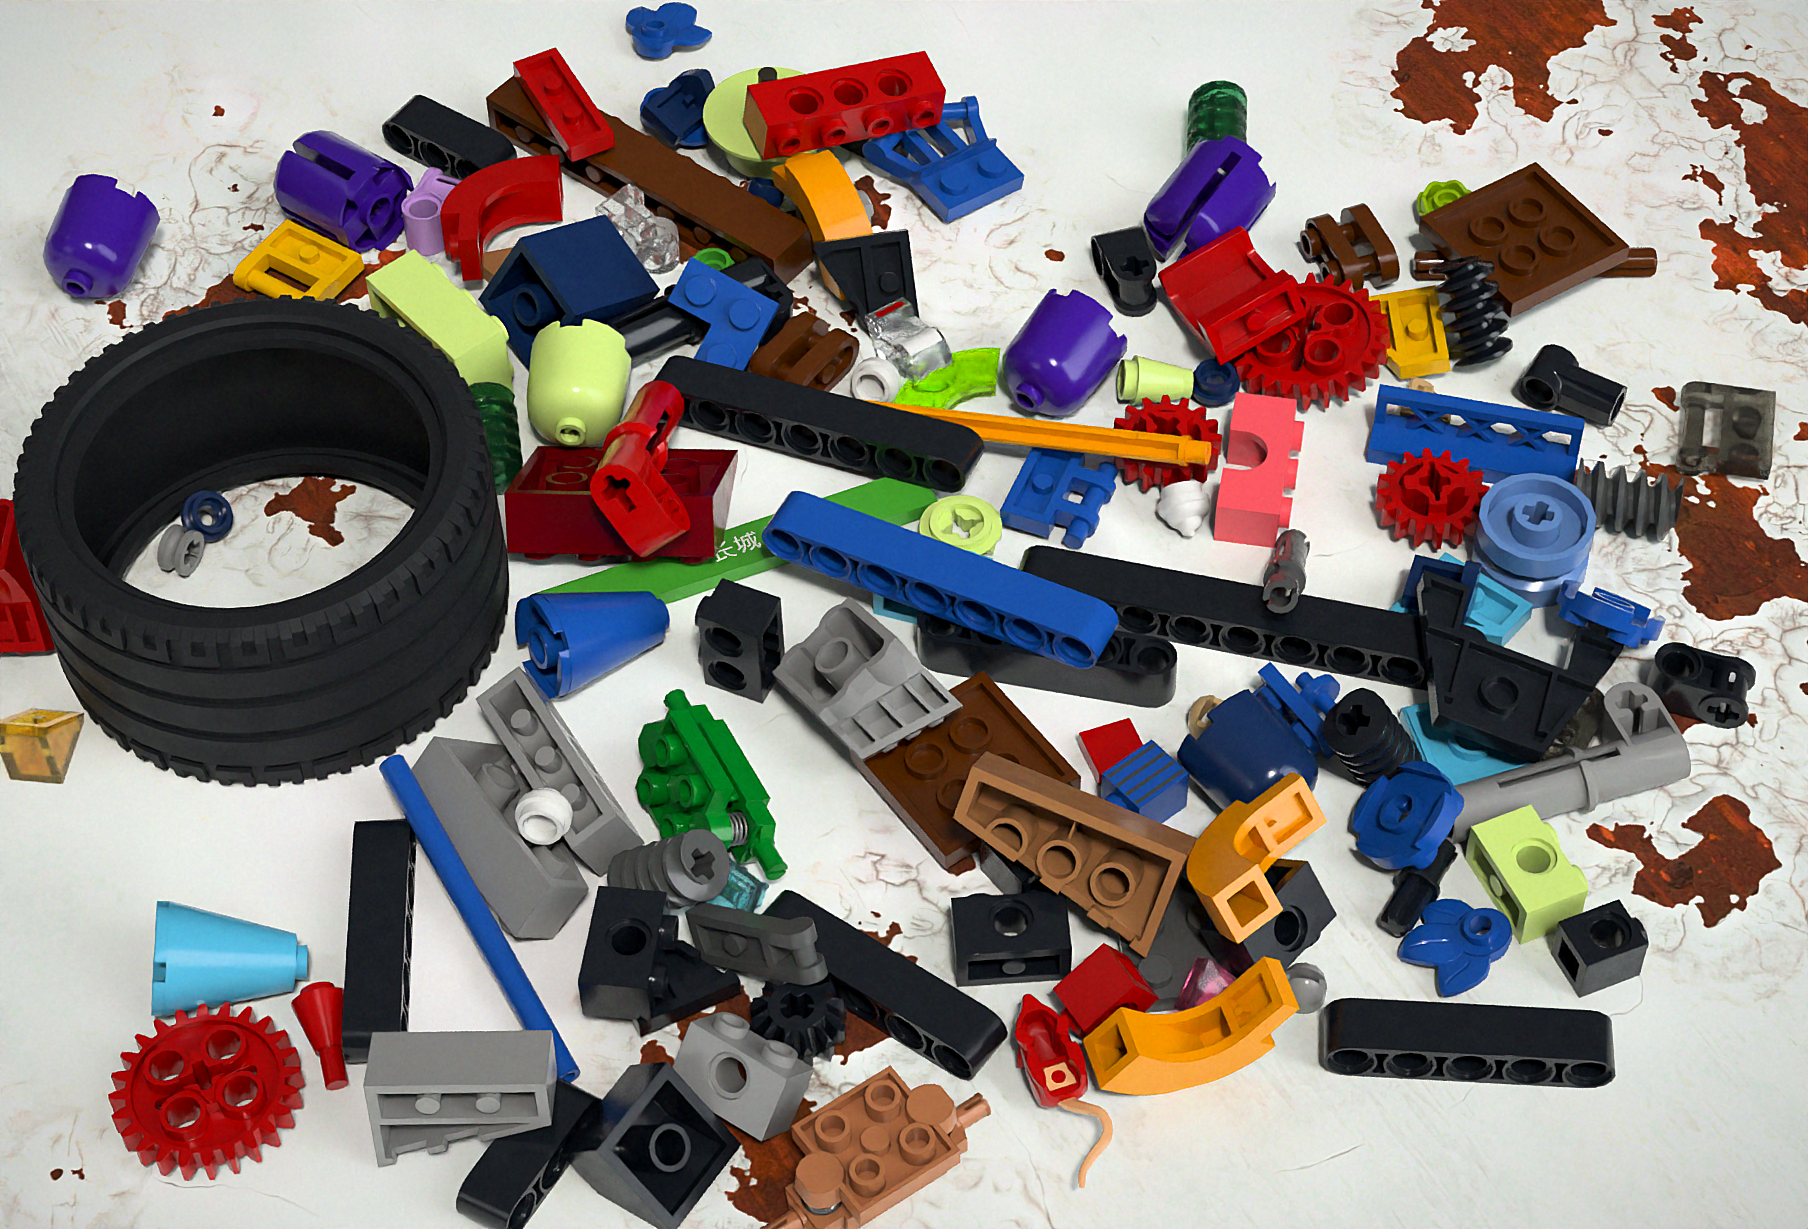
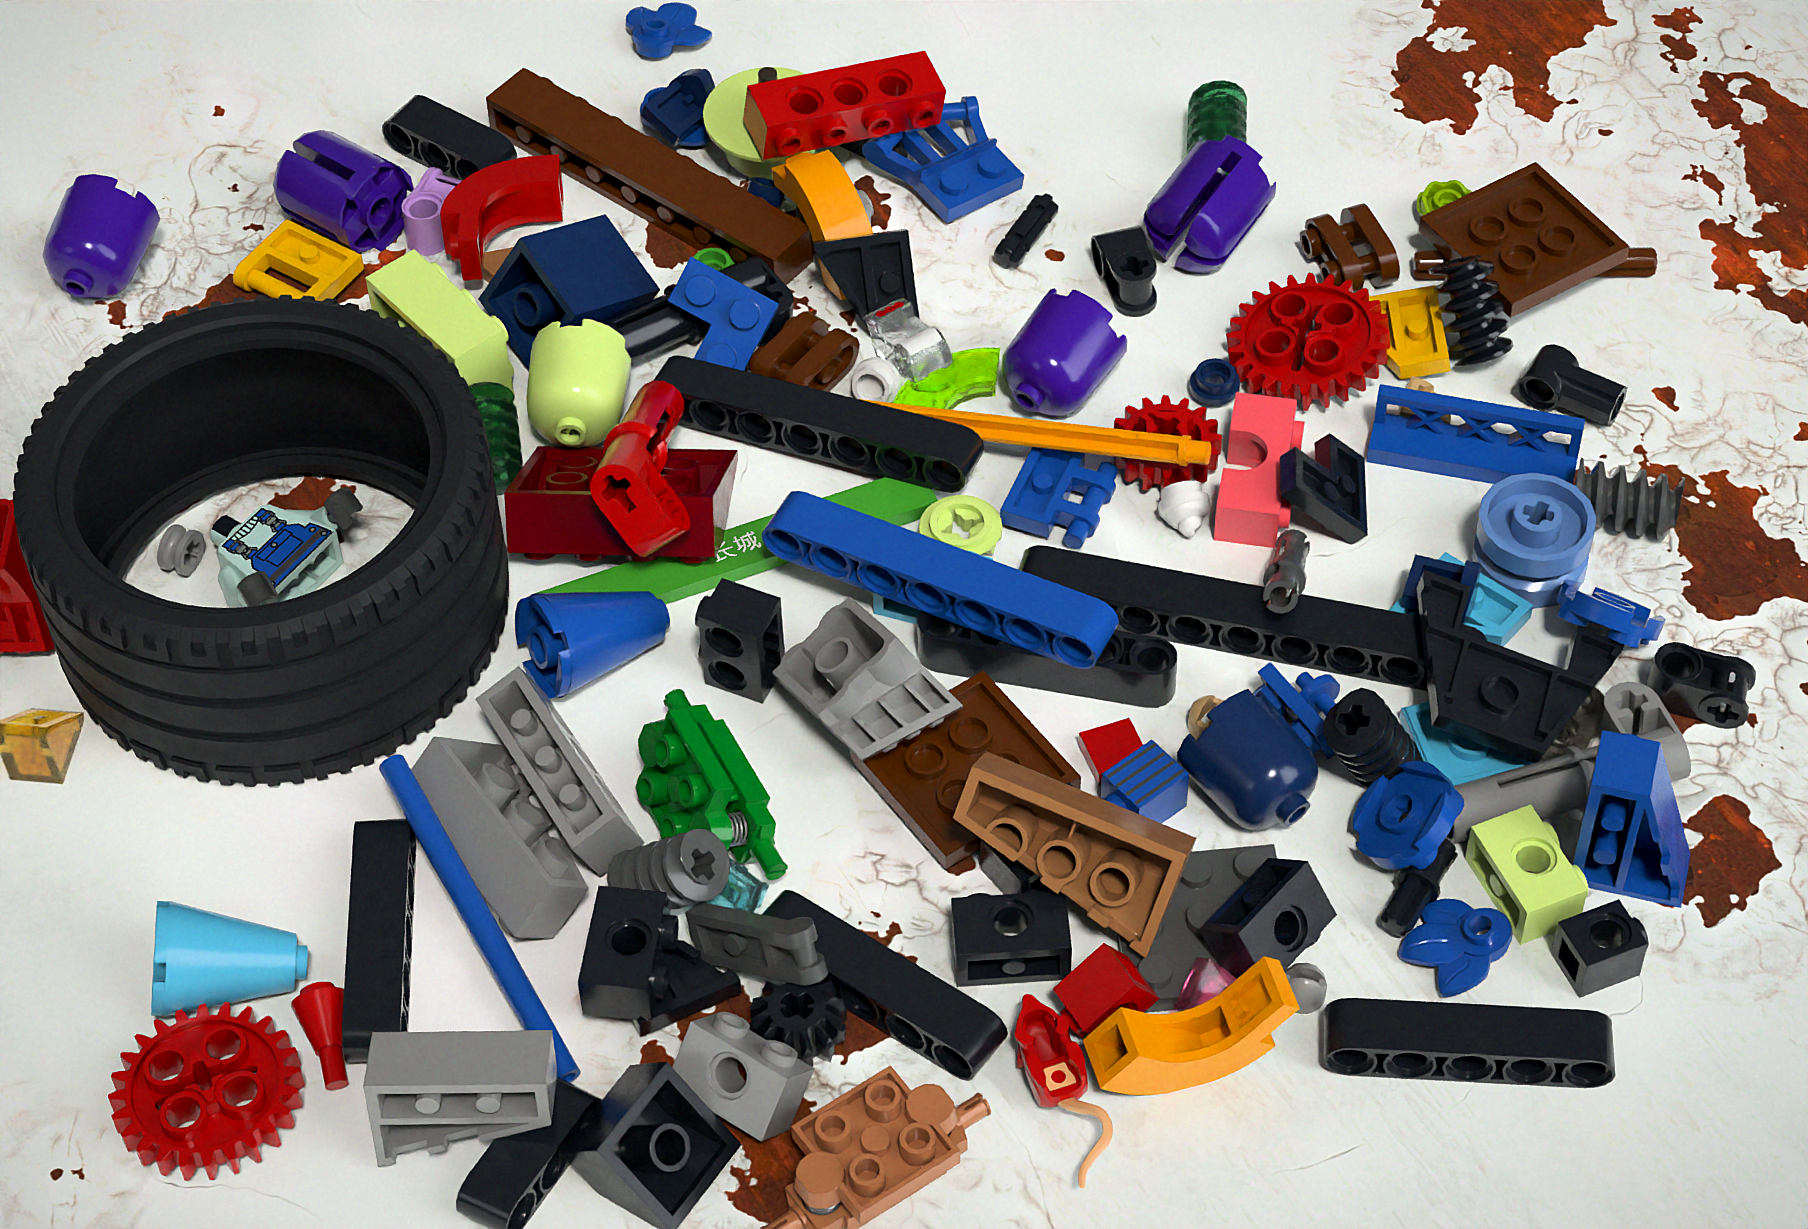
(216, 506): dark blue plate -> none
(280, 550): none -> torso
(543, 816): white plate -> none
(564, 104): red plate -> none
(649, 237): clear leg -> none
(1026, 231): none -> black axle
(1152, 379): yellowish green cone -> none
(1231, 295): red panel -> none
(1241, 846): light orange arch -> none
(1328, 487): none -> black plate
(1430, 498): red gear -> none
(1631, 824): none -> blue wedge
(1744, 430): clear smoke plate -> none

